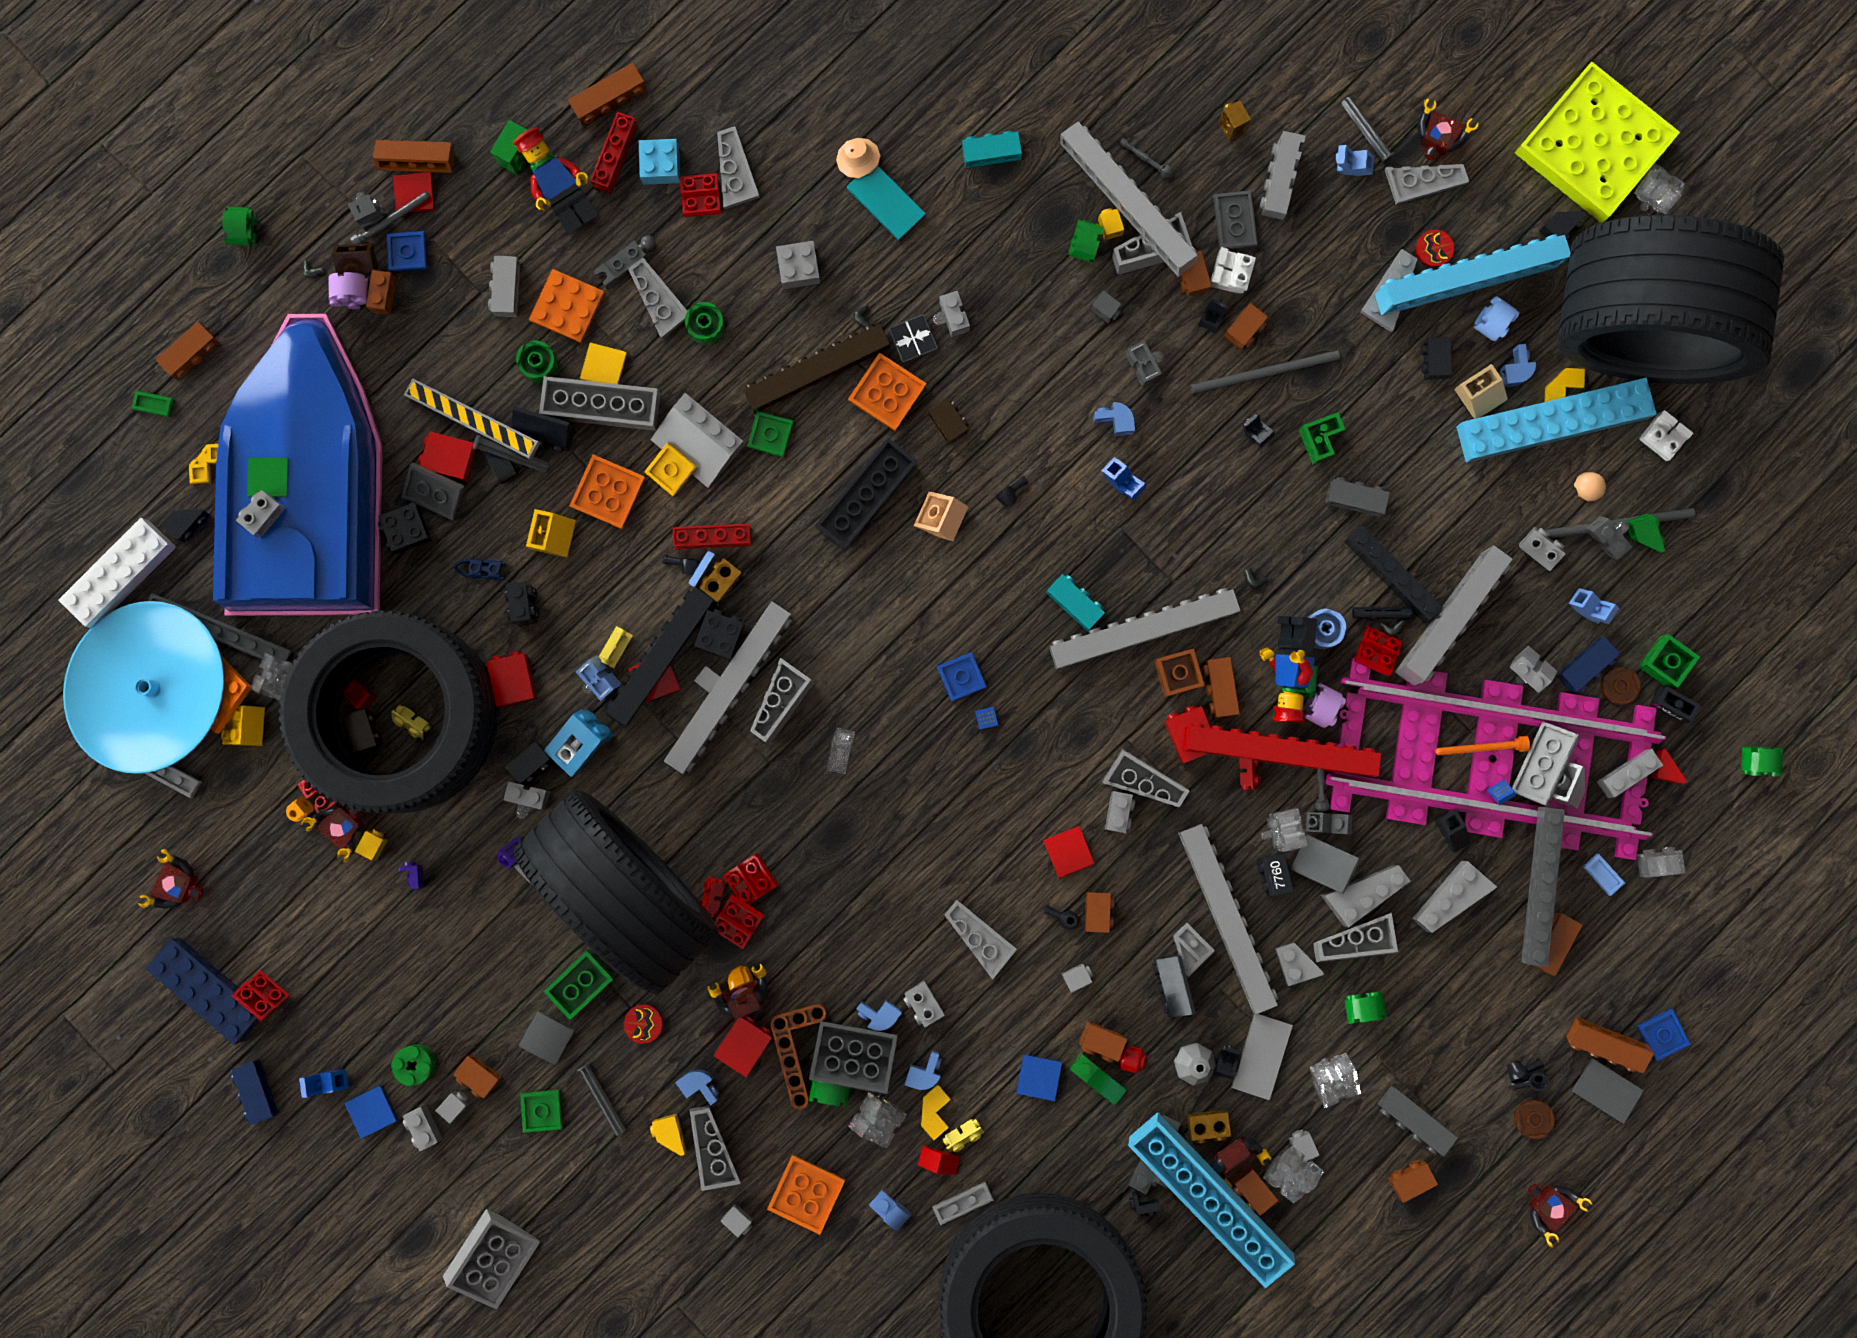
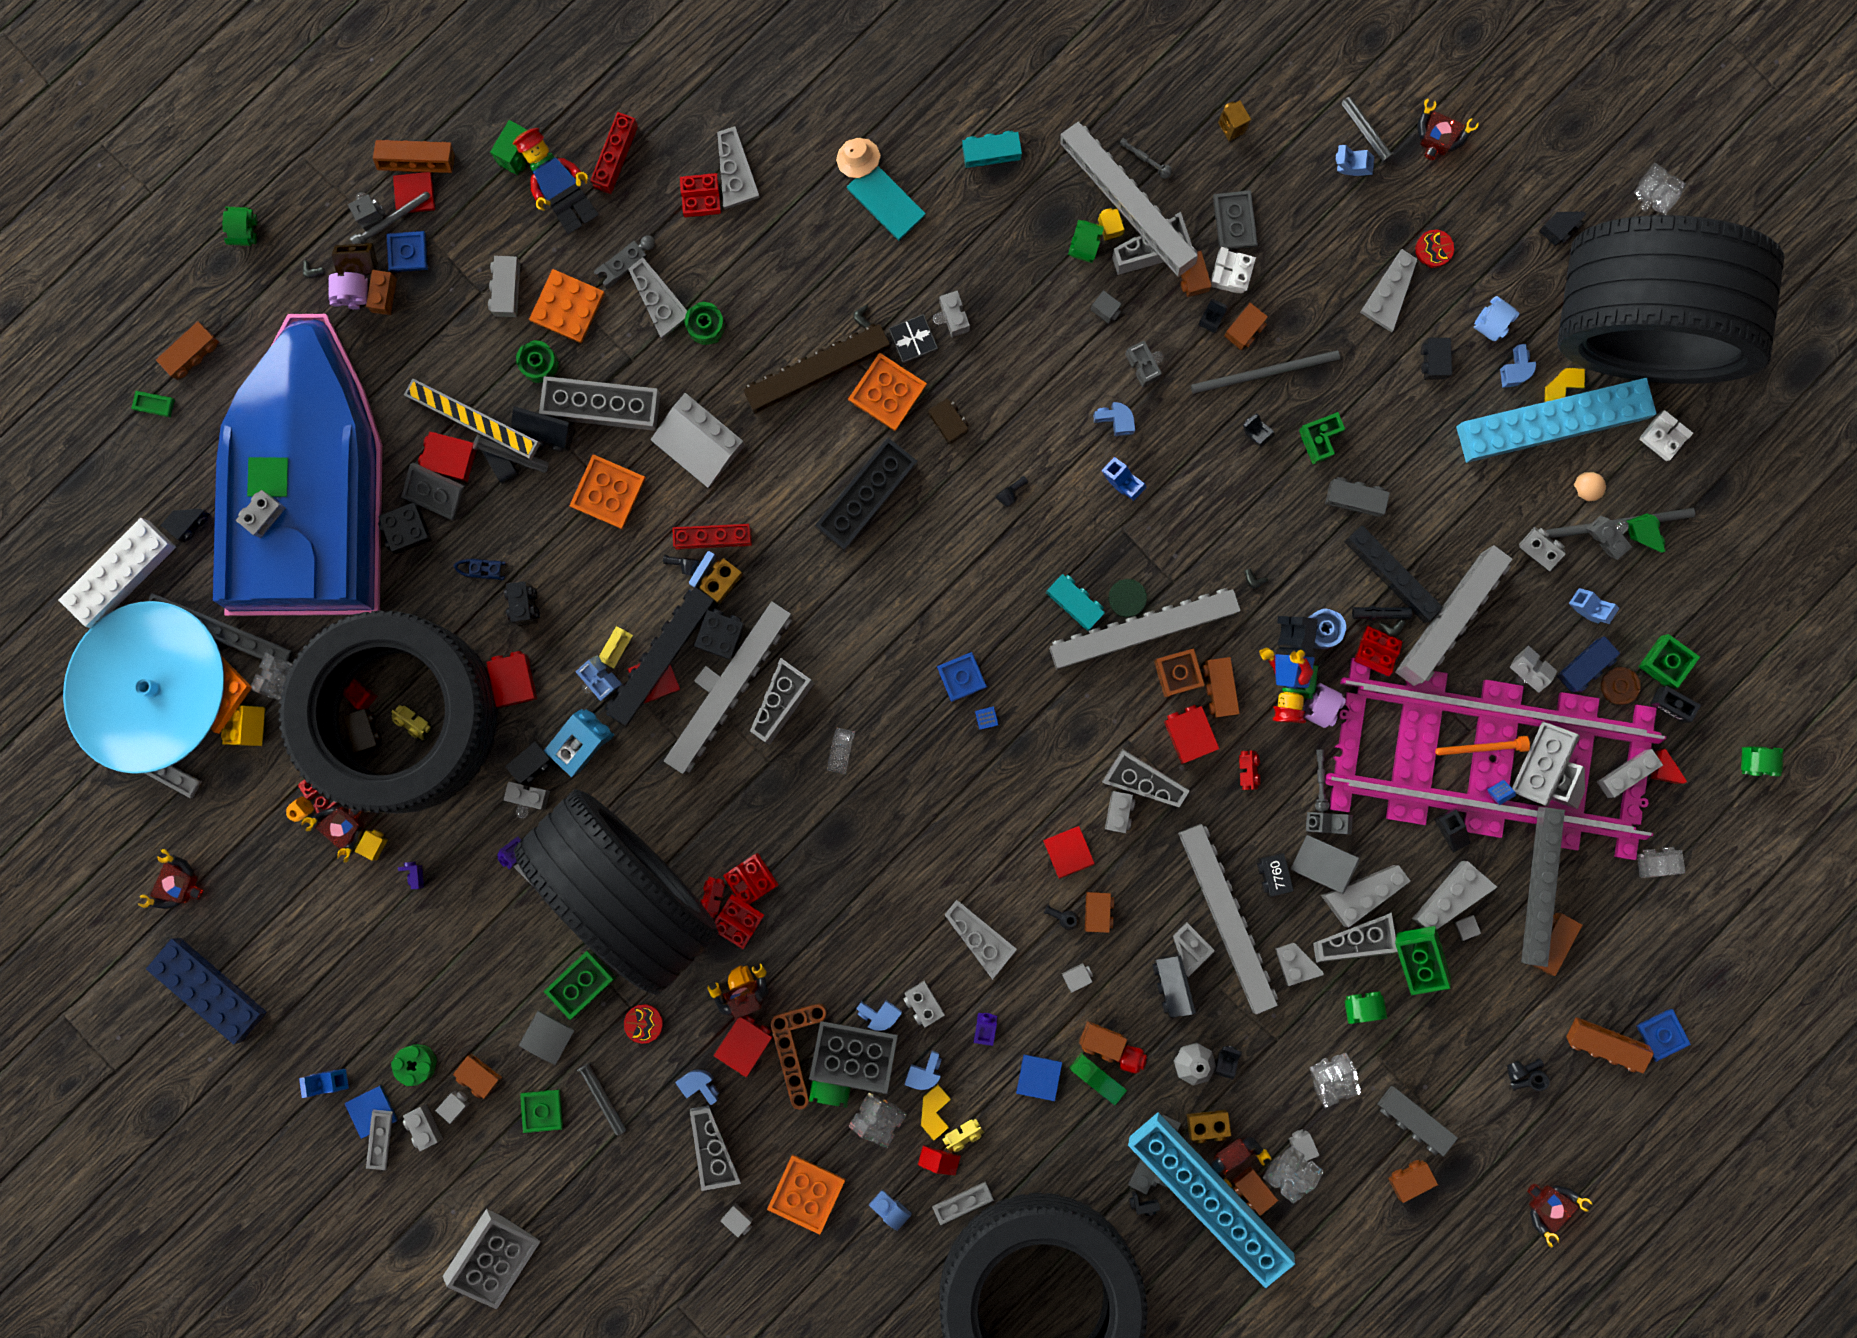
(200, 467): yellow tile -> none
(254, 1092): dark blue brick -> none
(260, 996): red slope -> none
(379, 1139): none -> light grey tile
(551, 533): yellow slope -> none
(603, 364): yellow tile -> none
(607, 94): dark orange brick -> none
(659, 161): medium azure brick -> none
(669, 1133): yellow slope -> none
(670, 469): yellow tile -> none
(770, 434): green tile -> none
(798, 265): light grey brick -> none
(941, 515): light nougat slope -> none
(985, 1029): none -> dark purple bracket
(1127, 597): none -> clear green tile
(1262, 1056): light grey tile -> none
(1282, 175): light grey wedge -> none
(1282, 751): red brick -> none
(1286, 830): clear brick -> none
(1422, 181): light grey wing -> none
(1423, 960): none -> green brick
(1467, 927): none -> light grey tile
(1472, 274): medium azure brick -> none
(1482, 392): tan slope -> none
(1534, 1119): reddish brown tile -> none
(1597, 142): neon yellow container -> none
(1603, 874): light blue tile -> none
(1607, 1090): dark grey tile -> none

